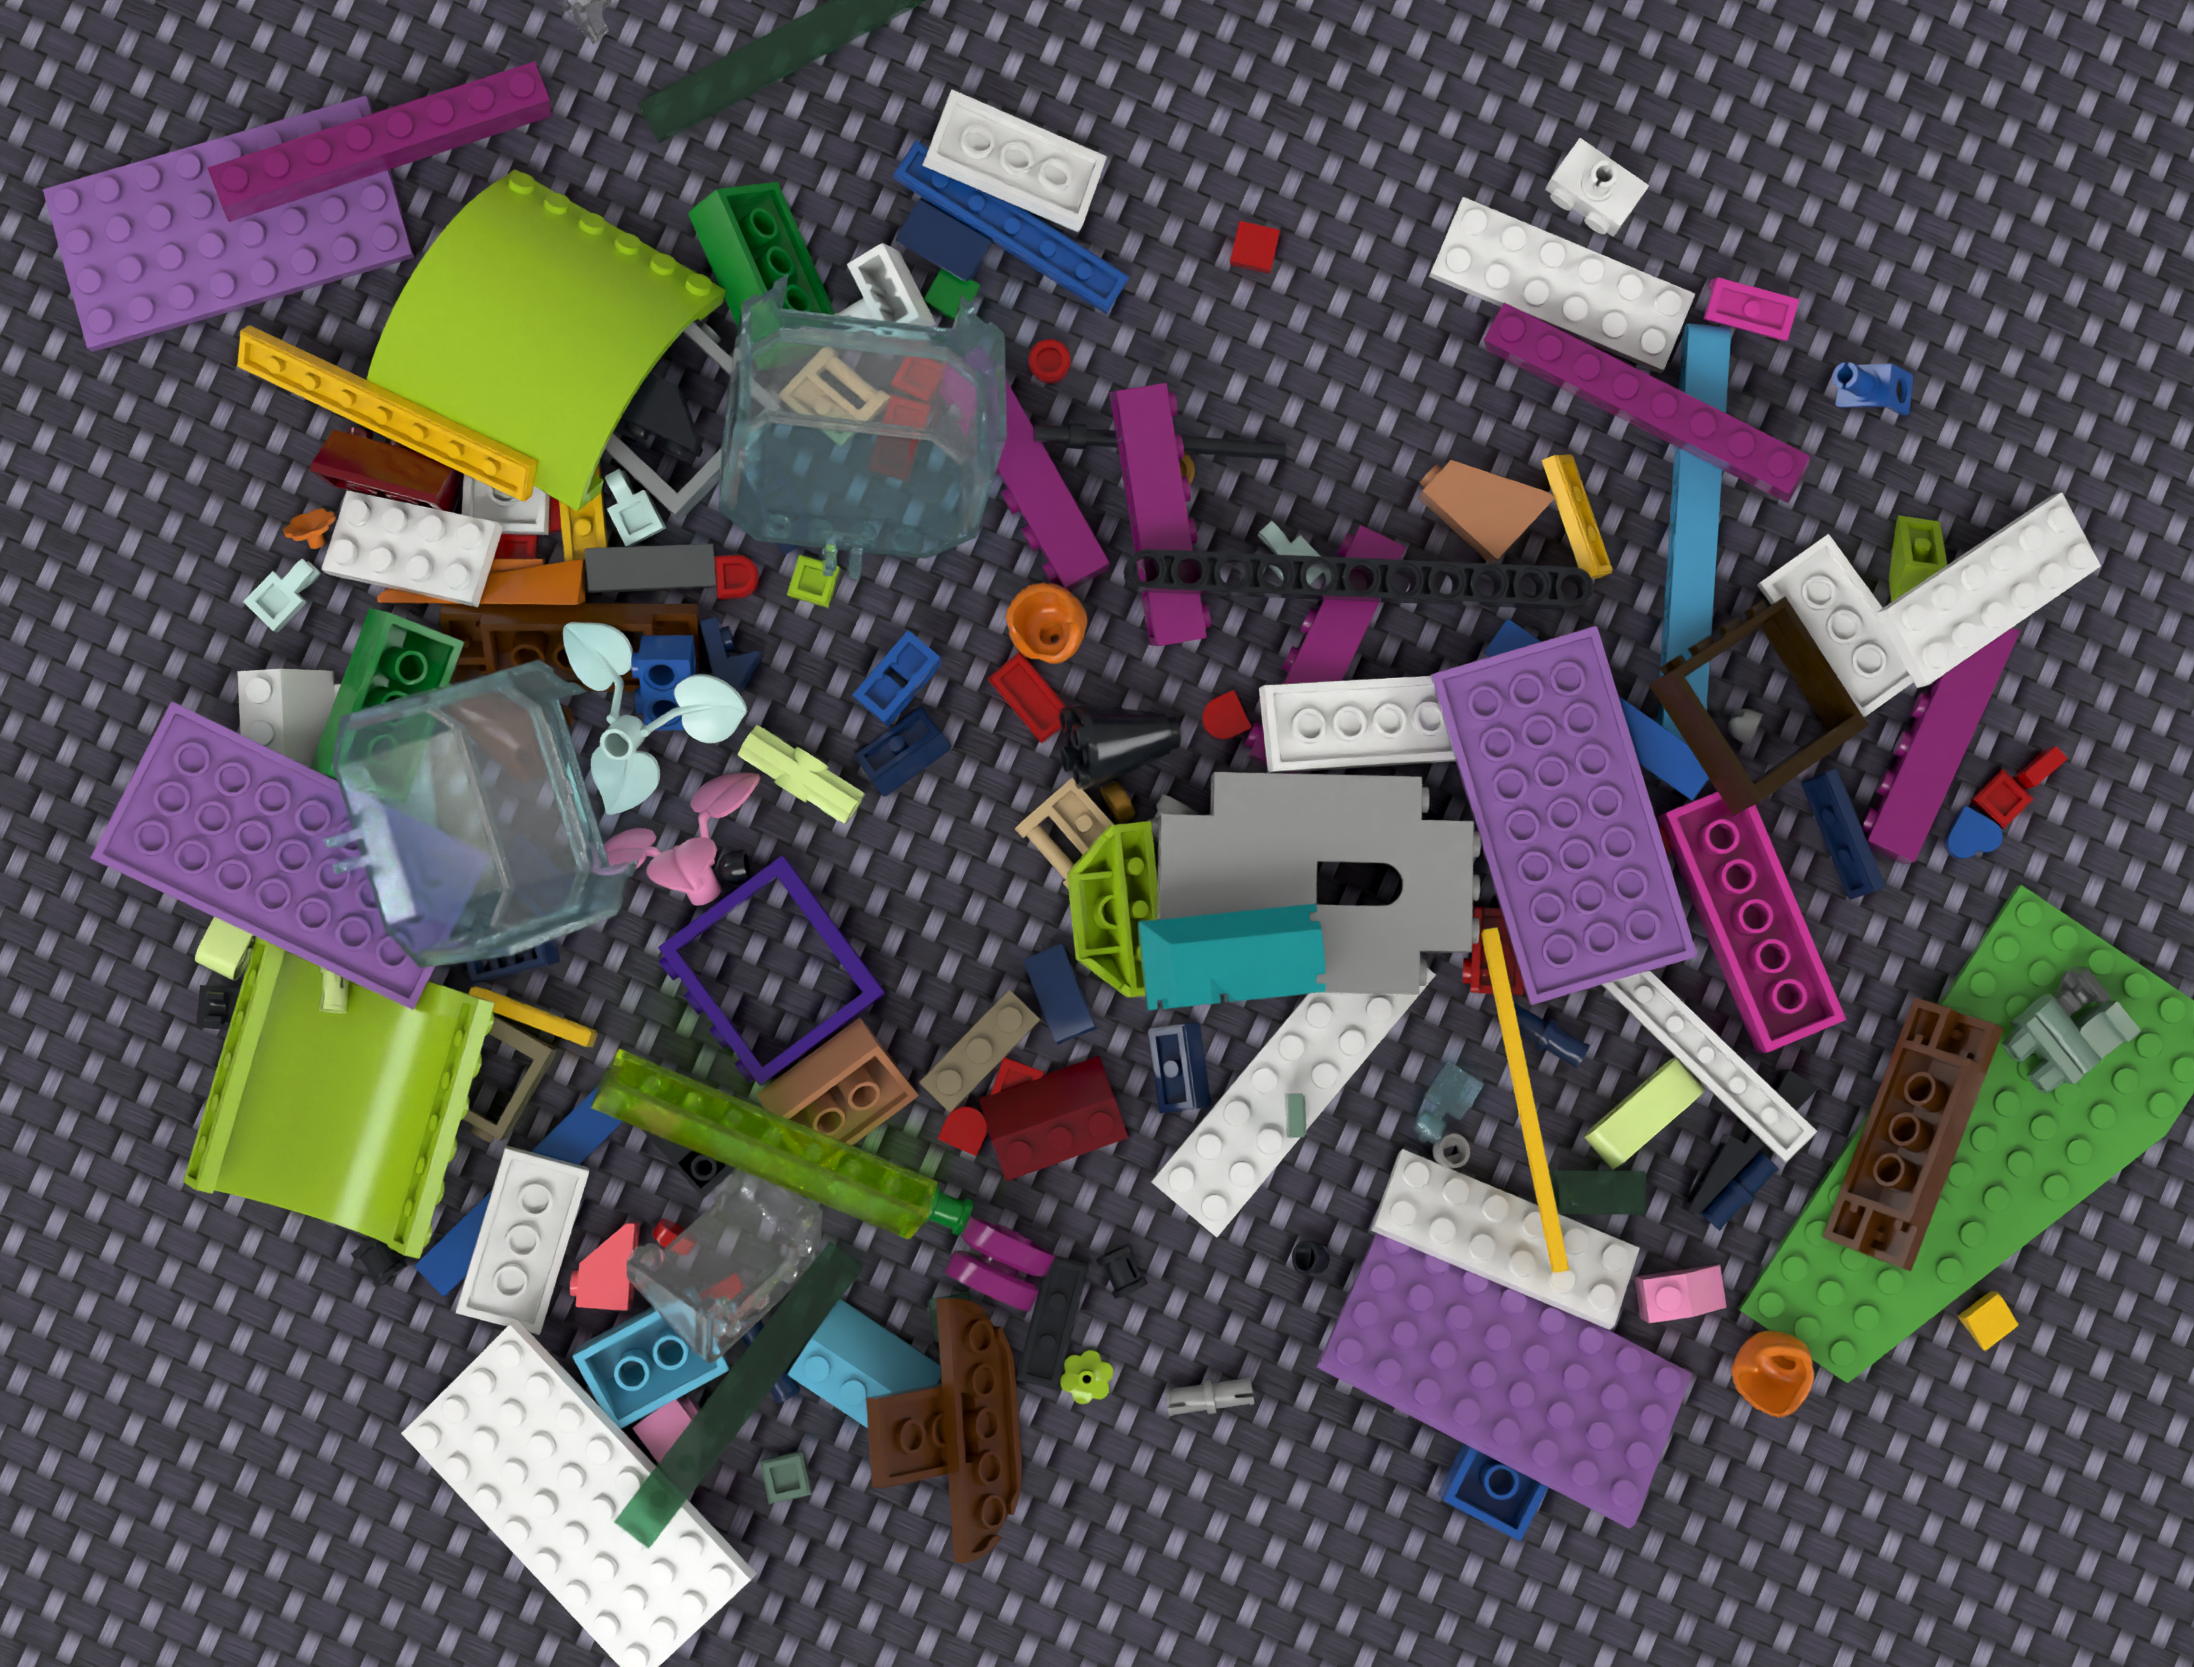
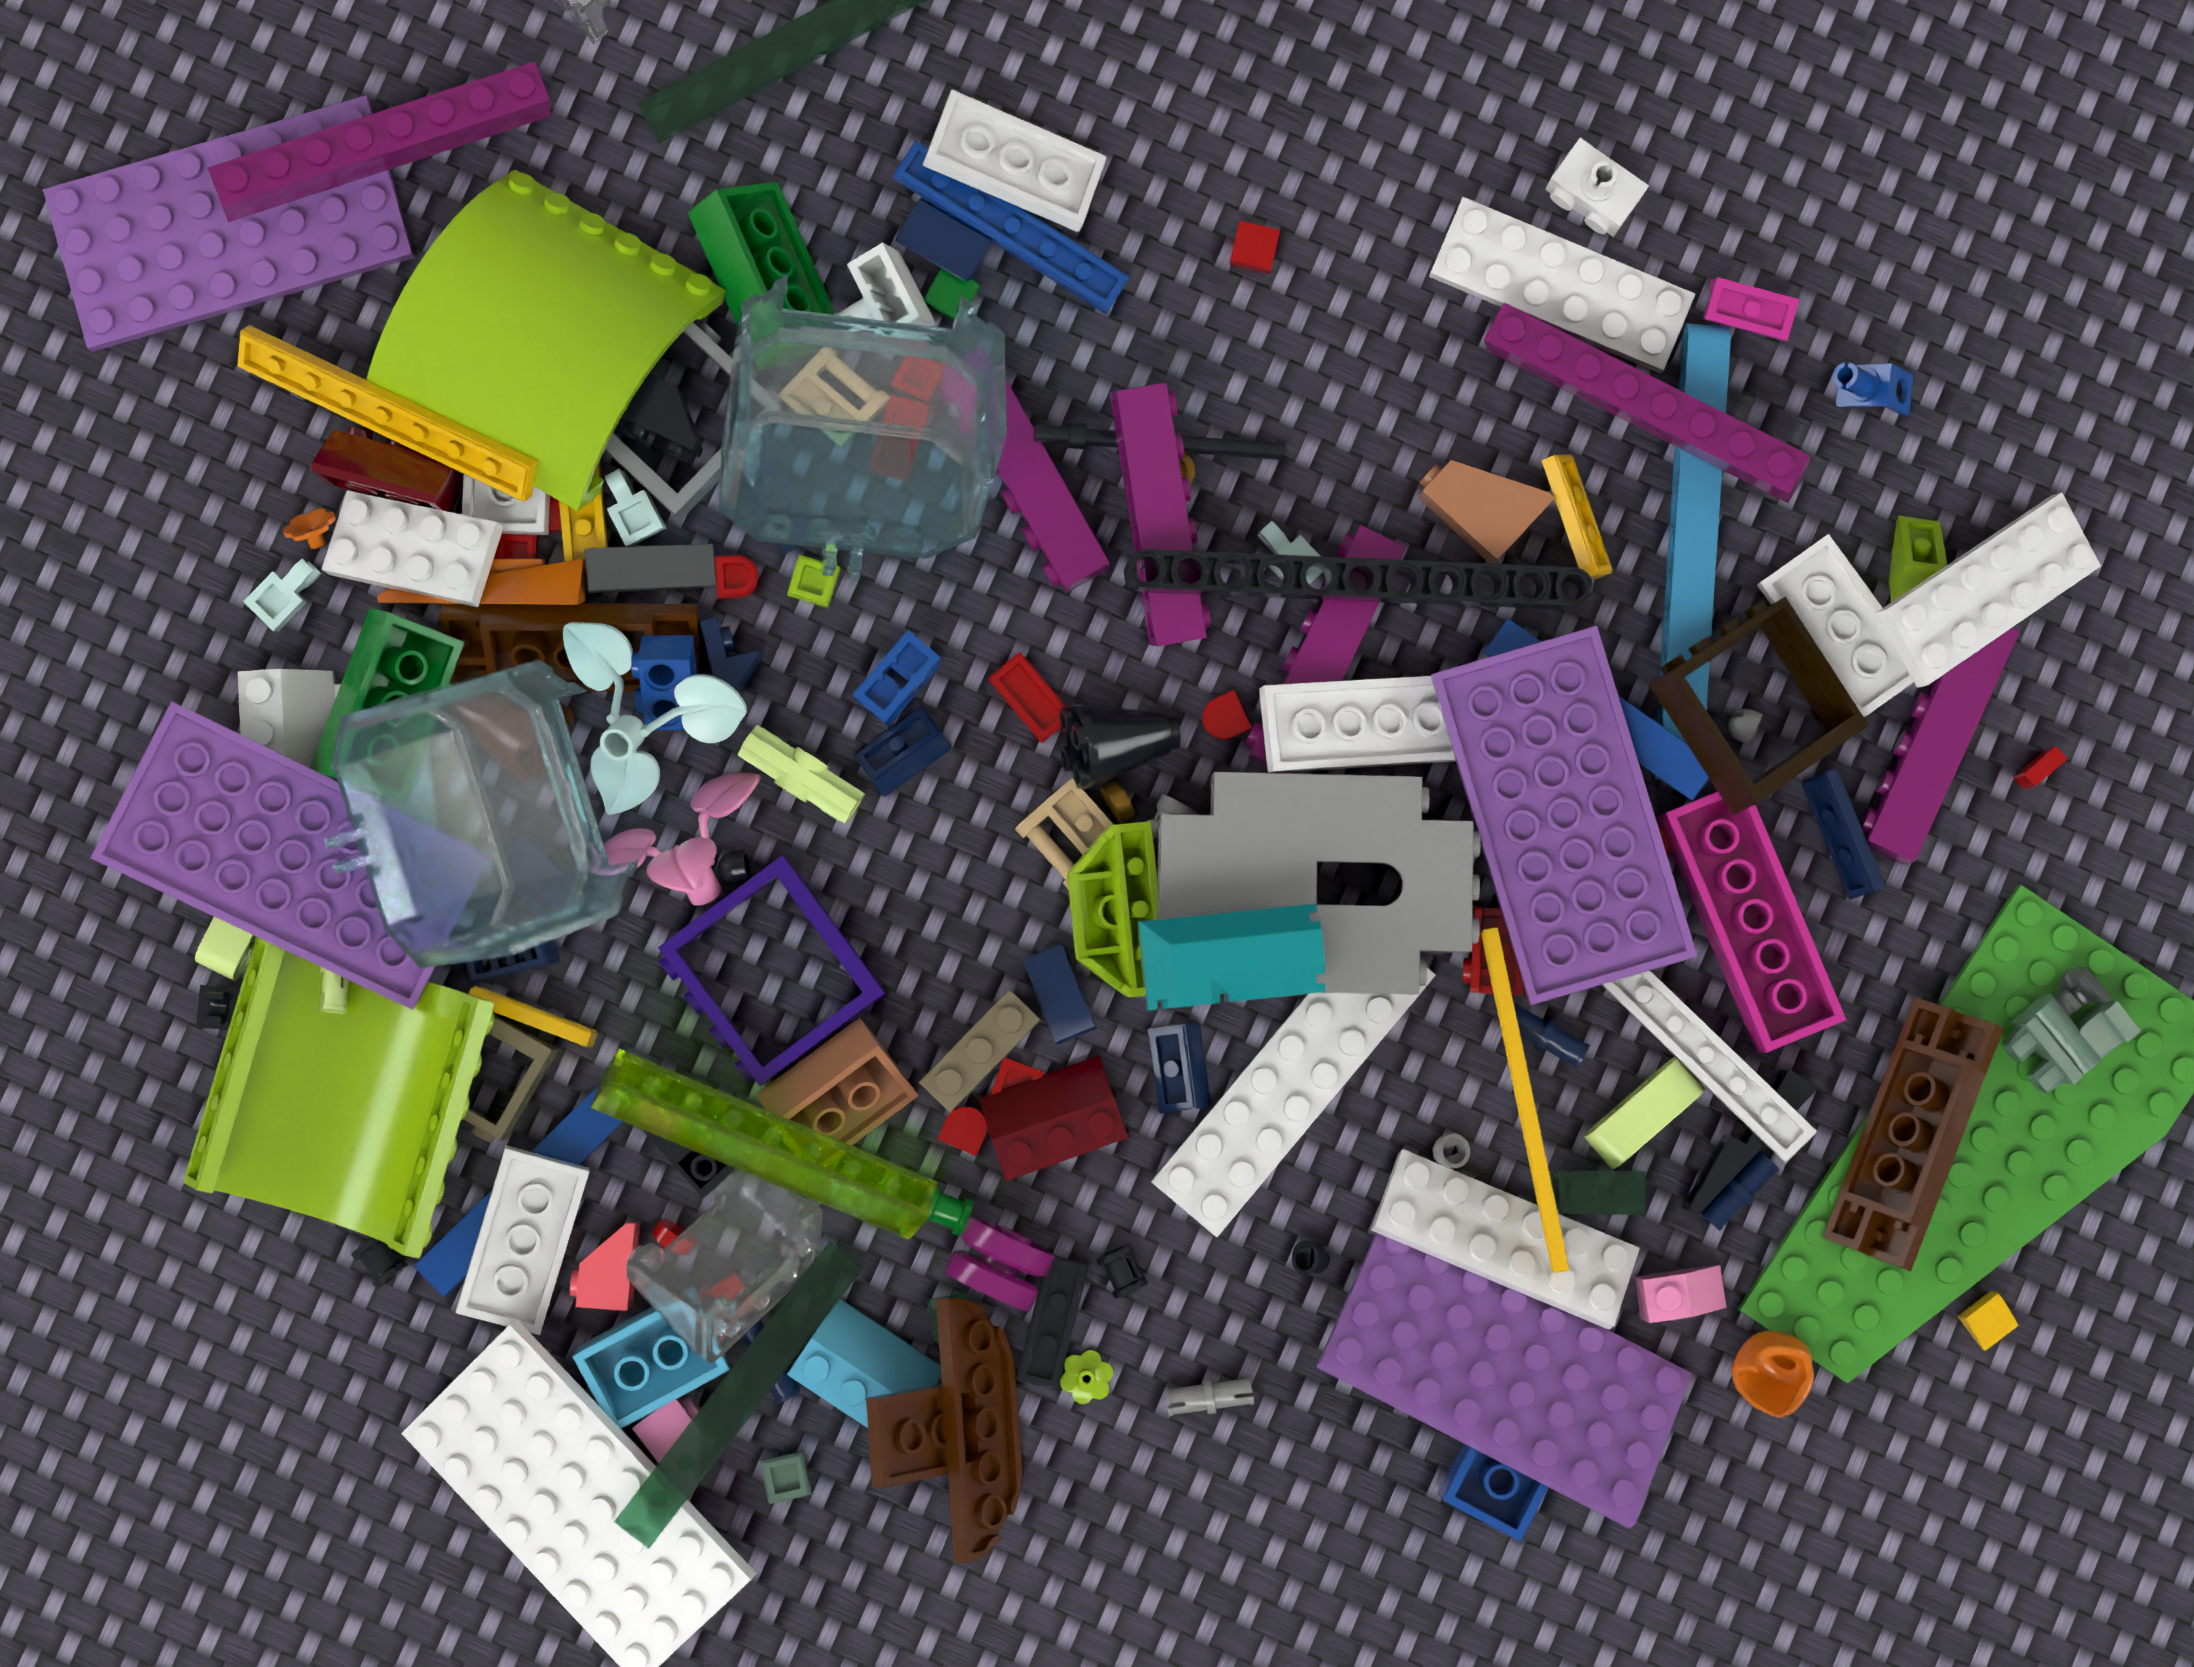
(1037, 610): orange piece -> none
(1049, 361): red tile -> none
(1295, 1115): sand green tile -> none
(1452, 1094): clear light blue plate -> none
(1972, 834): blue tile -> none
(2001, 798): red tile -> none

